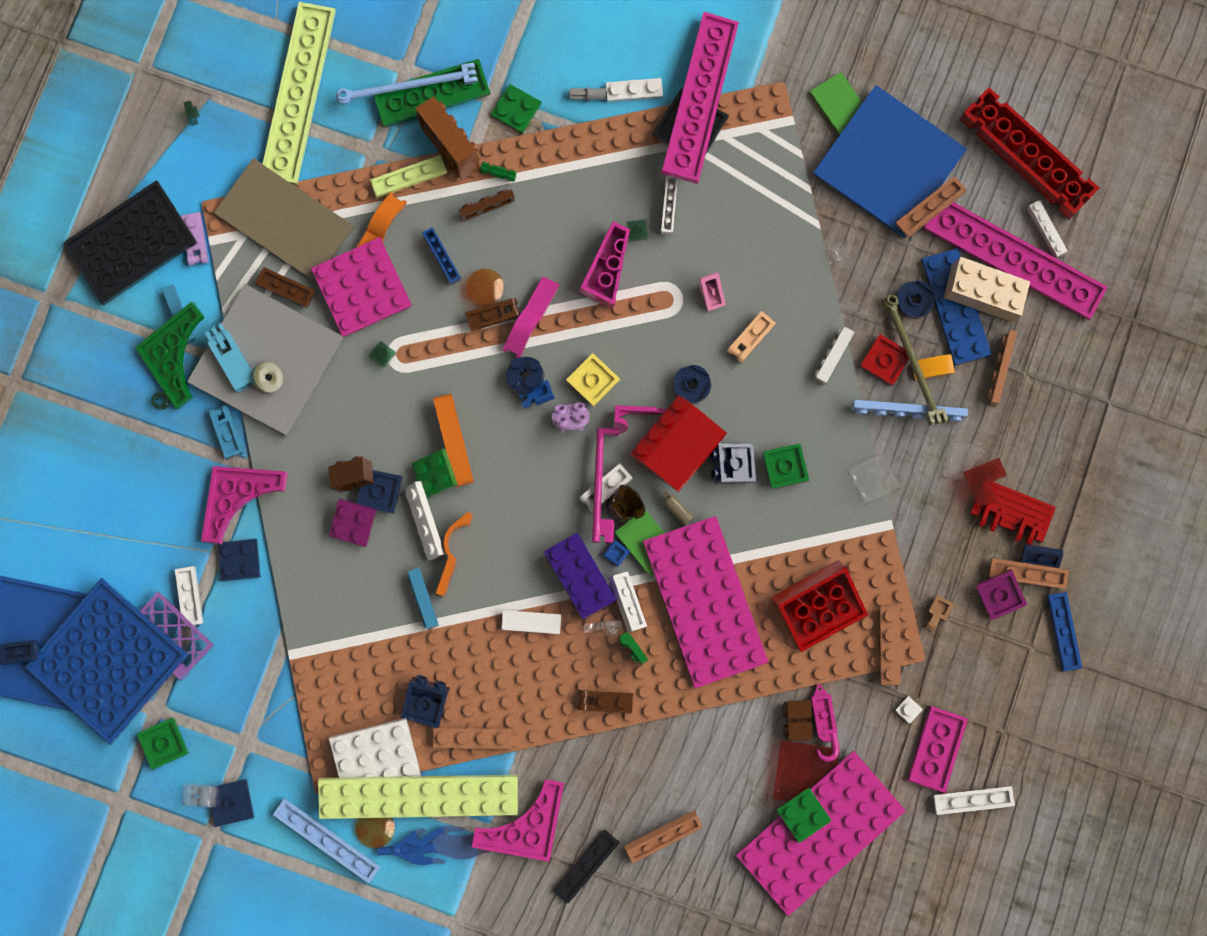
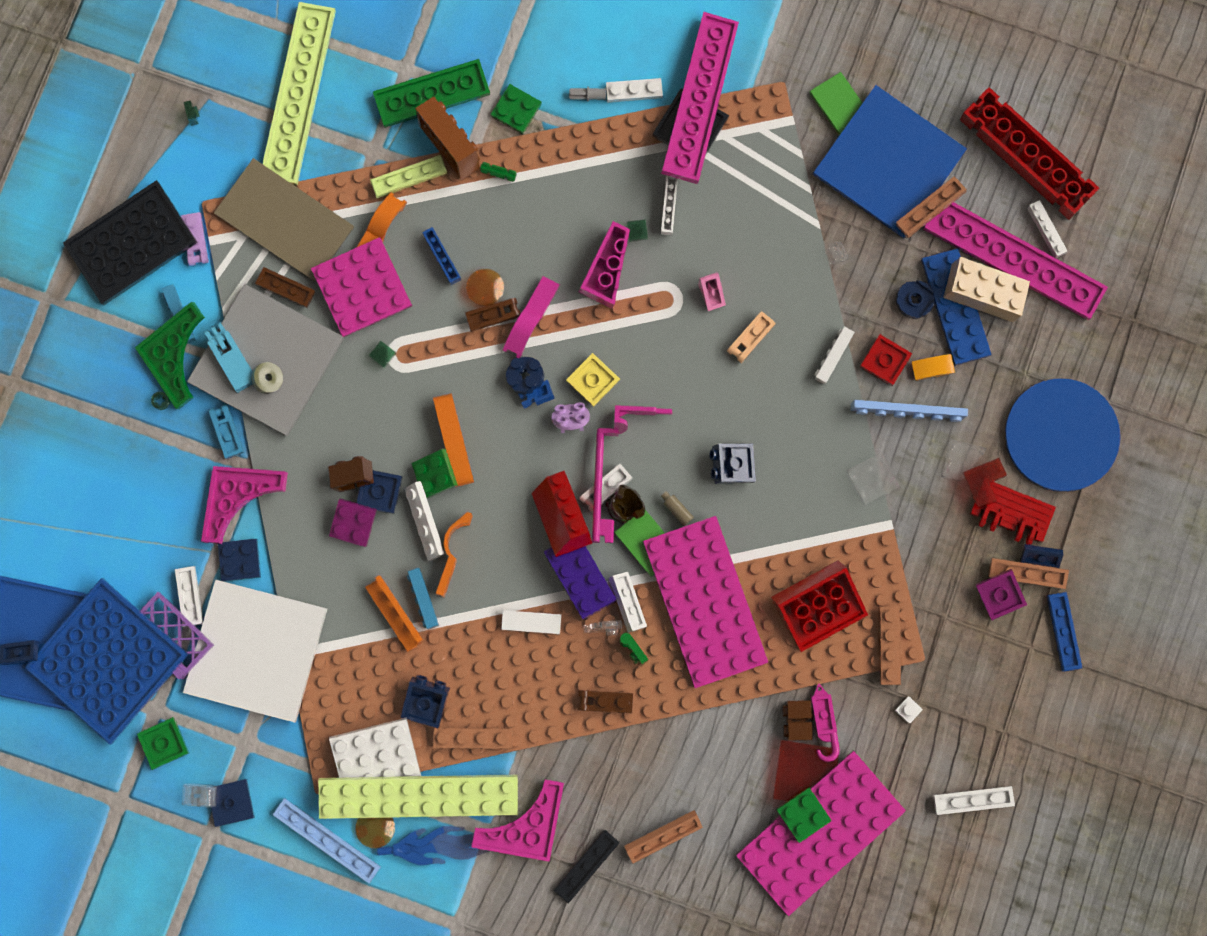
(258, 651): none -> white tile
(394, 614): none -> orange fence
(464, 74): light blue hinge -> none
(486, 204): reddish brown plate -> none
(561, 514): none -> red slope
(616, 553): blue tile -> none
(678, 443): red slope -> none
(691, 373): dark blue plate -> none
(785, 466): green plate -> none
(934, 416): olive hinge -> none
(937, 749): dark pink tile -> none
(939, 610): medium nougat plate -> none
(999, 375): nougat plate -> none
(1062, 435): none -> blue tile

